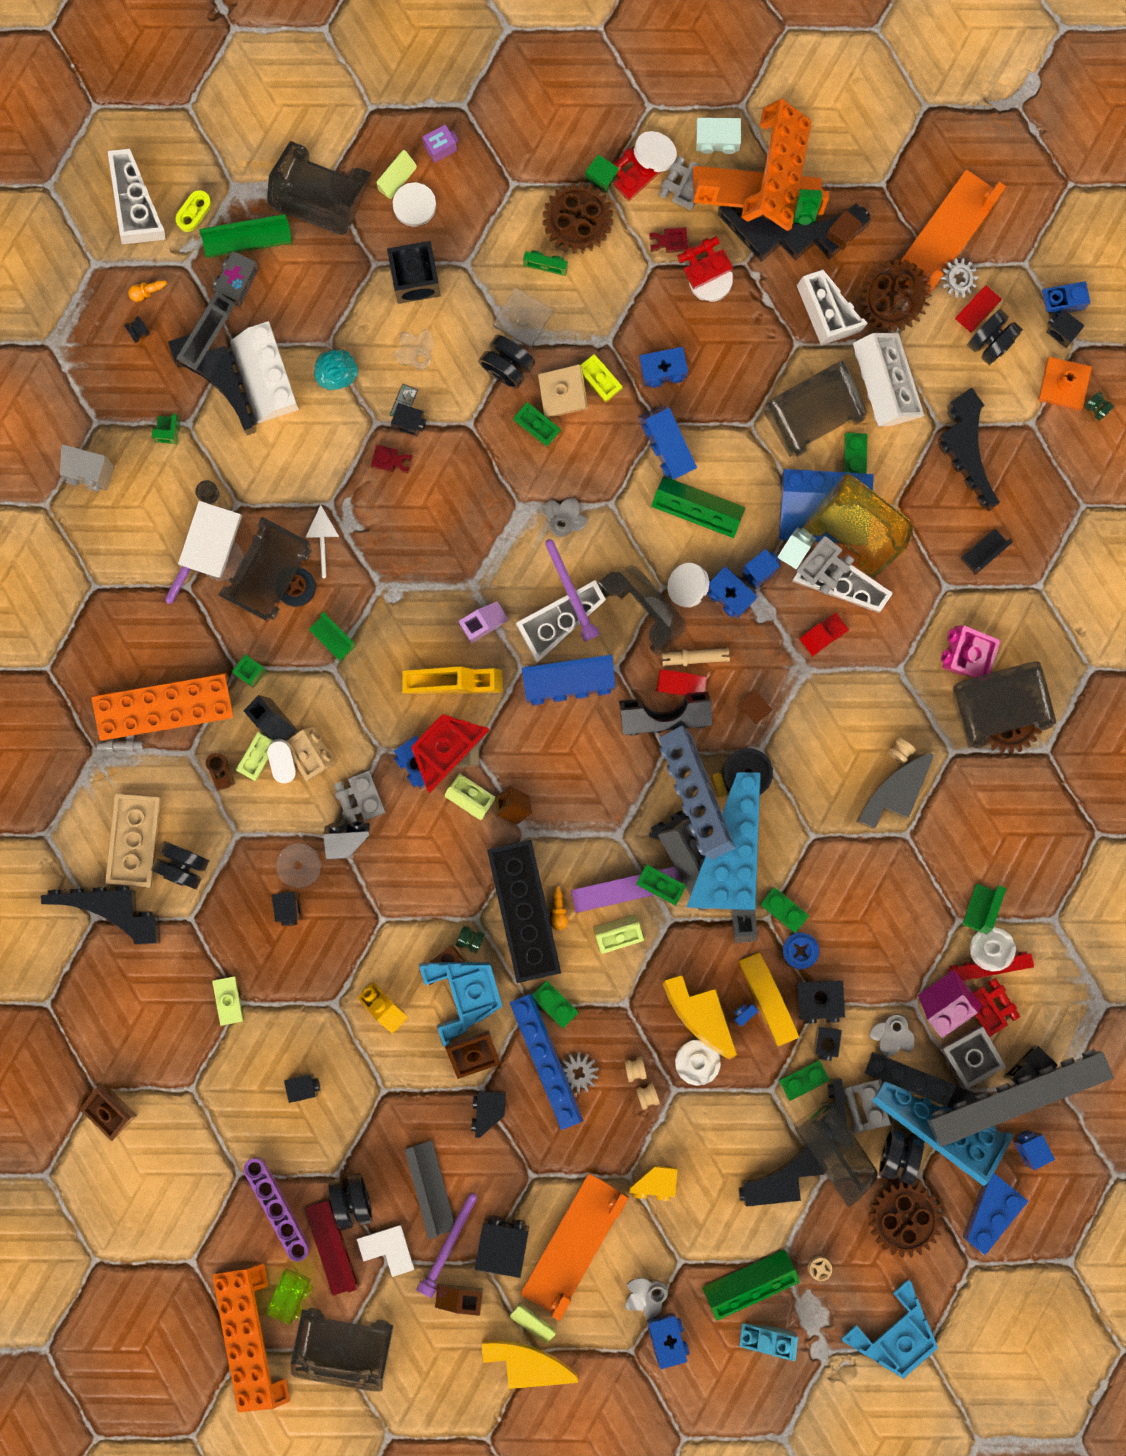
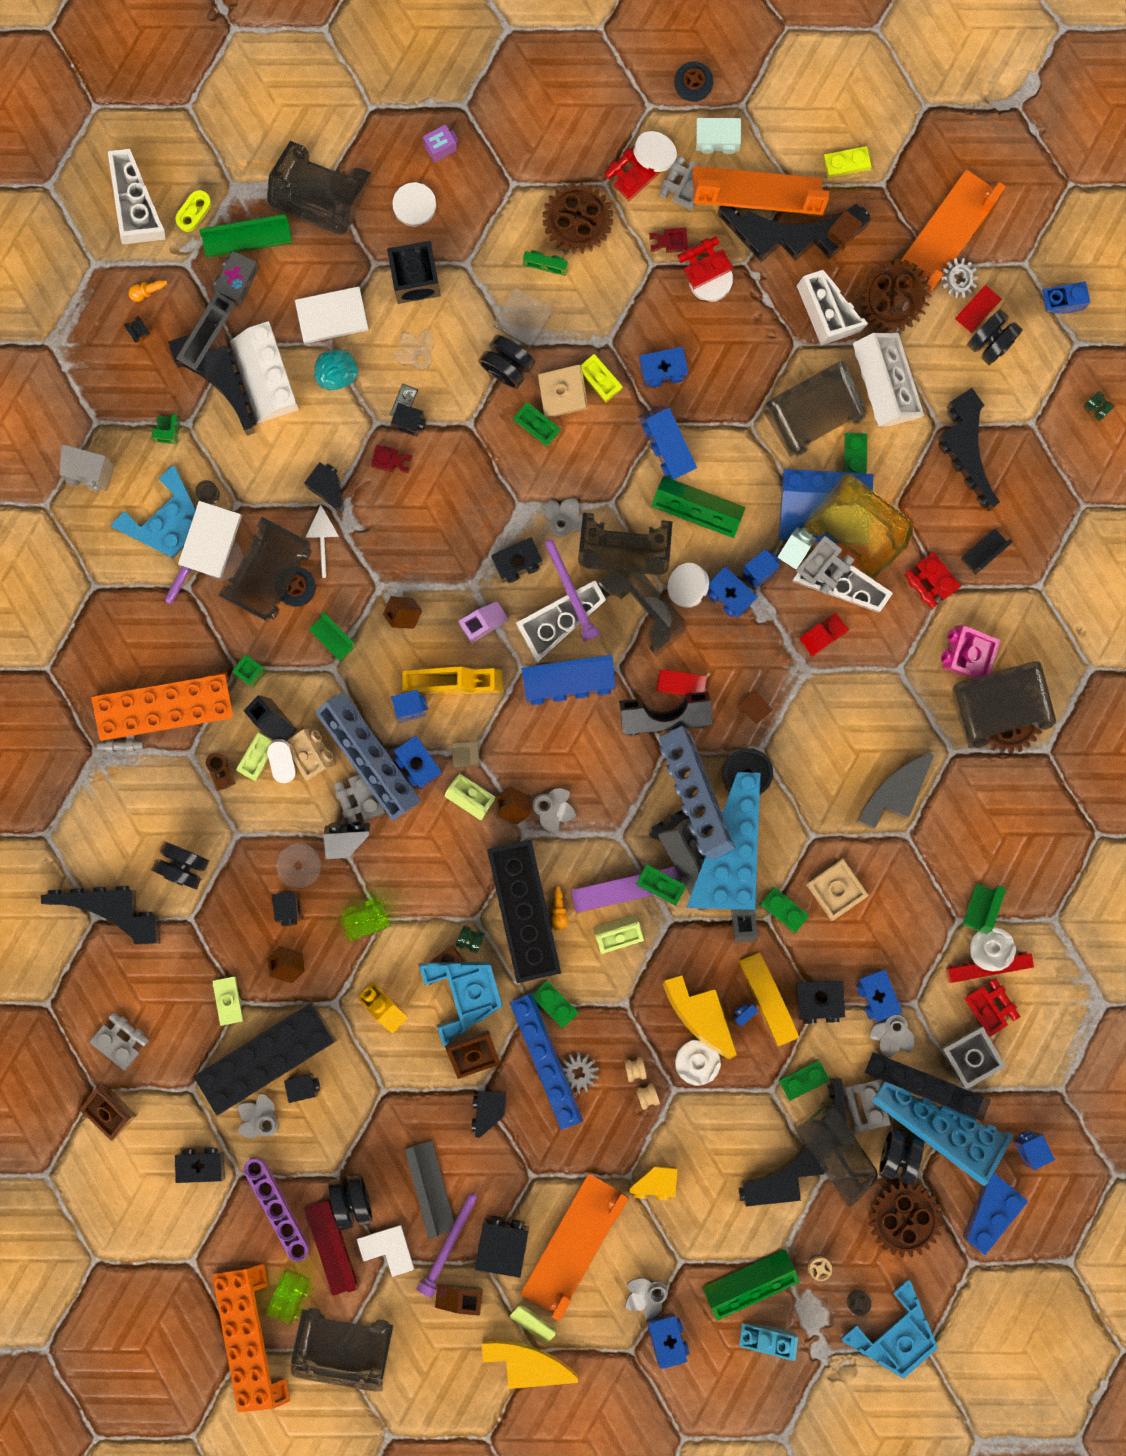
(115, 1046): none -> light grey plate
(133, 840): tan plate -> none
(169, 525): none -> dark azure wing
(187, 1172): none -> black brick
(255, 1115): none -> light grey plate
(264, 1059): none -> black brick
(285, 964): none -> reddish brown panel
(326, 485): none -> black slope
(331, 315): none -> white tile
(366, 920): none -> clear neon green brick
(368, 756): none -> sand blue brick
(396, 174): yellowish green slope -> none
(402, 612): none -> reddish brown panel
(409, 706): none -> blue brick
(444, 747): red wing -> none
(527, 551): none -> black brick
(557, 809): none -> light grey plate
(601, 173): green panel -> none
(624, 550): none -> clear smoke windscreen
(691, 74): none -> black wheel
(695, 656): tan pin -> none
(719, 785): yellow tile -> none
(782, 166): orange bracket -> none
(807, 206): green plate -> none
(811, 950): blue gear -> none
(834, 1035): black brick -> none
(837, 889): none -> tan plate
(847, 162): none -> neon yellow plate
(861, 1306): none -> clear smoke wheel
(888, 1002): none -> blue brick
(901, 751): tan wheel -> none
(937, 576): none -> red plate
(948, 1003): magenta slope -> none
(1019, 1098): dark grey brick -> none
(1029, 1064): black brick -> none
(1064, 328): black brick -> none
(1064, 383): orange tile -> none

